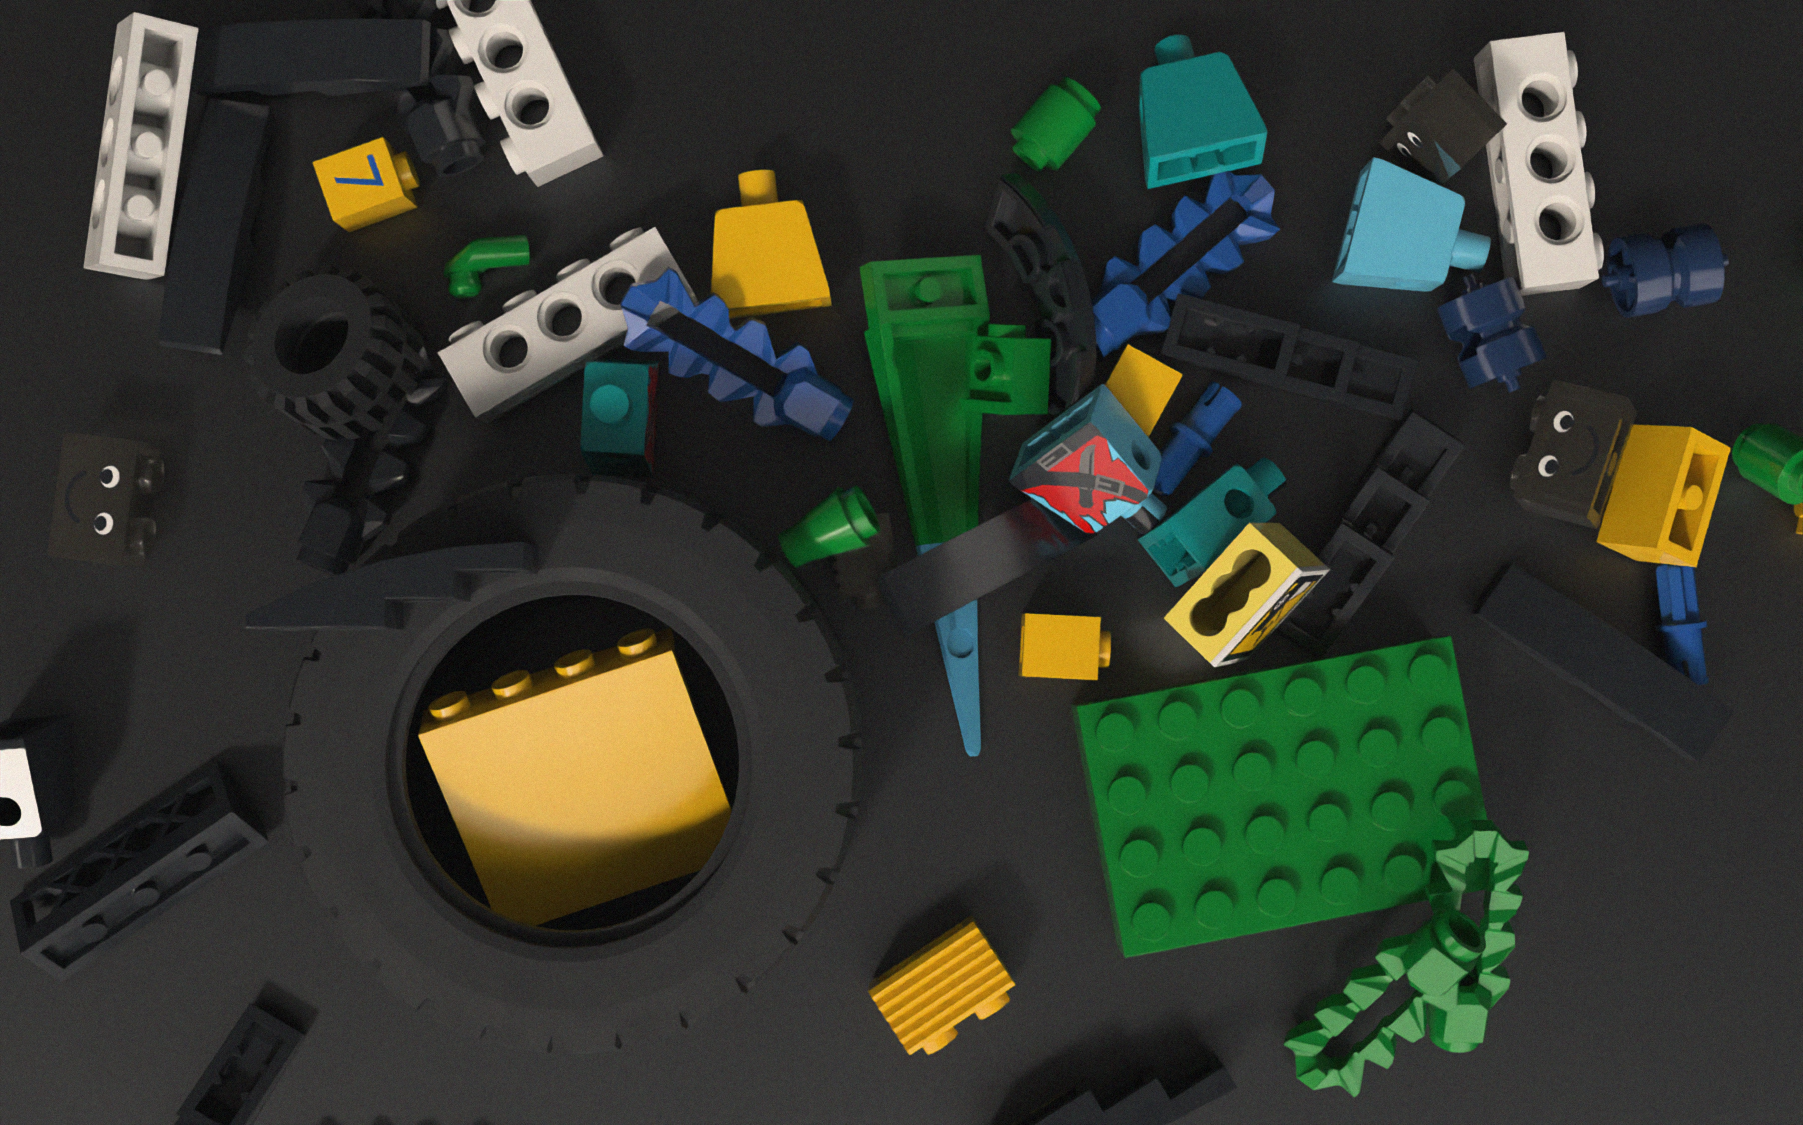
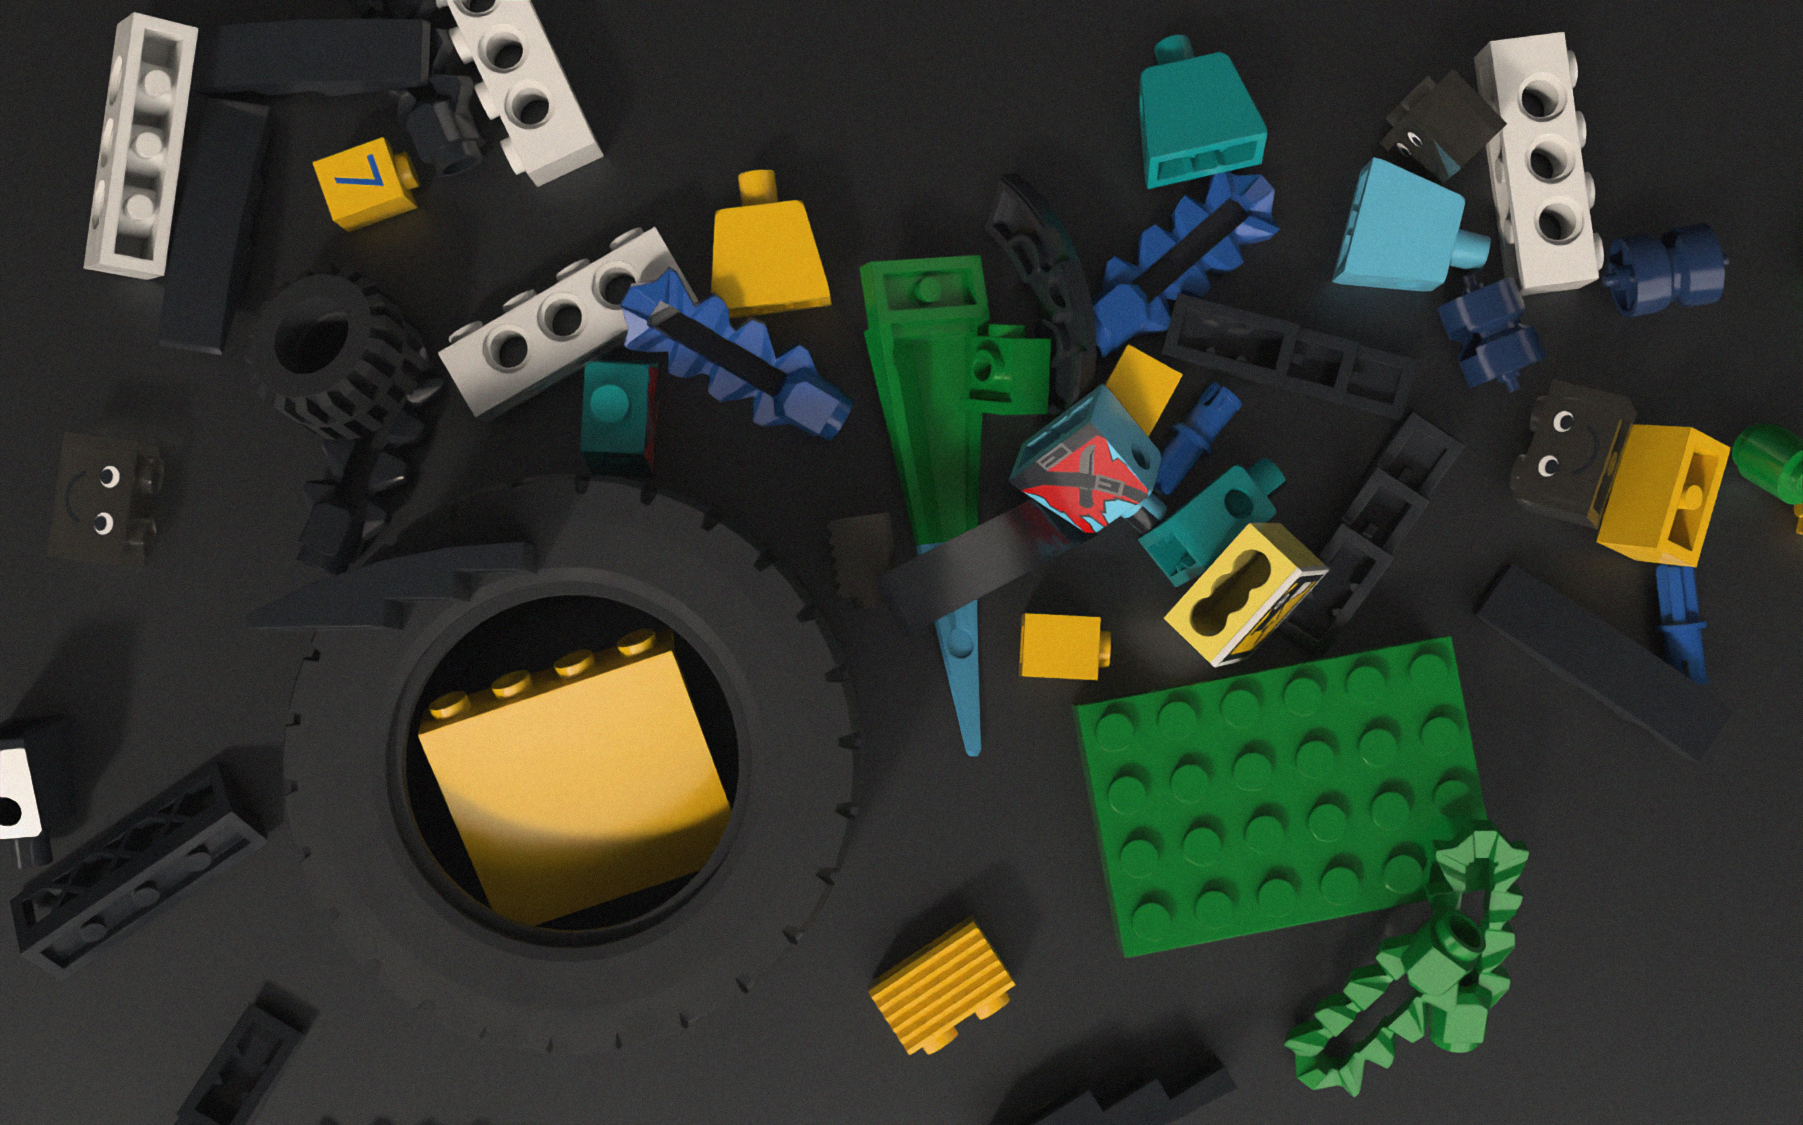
(480, 255): green arm -> none
(832, 527): green cone -> none
(1055, 125): green brick -> none

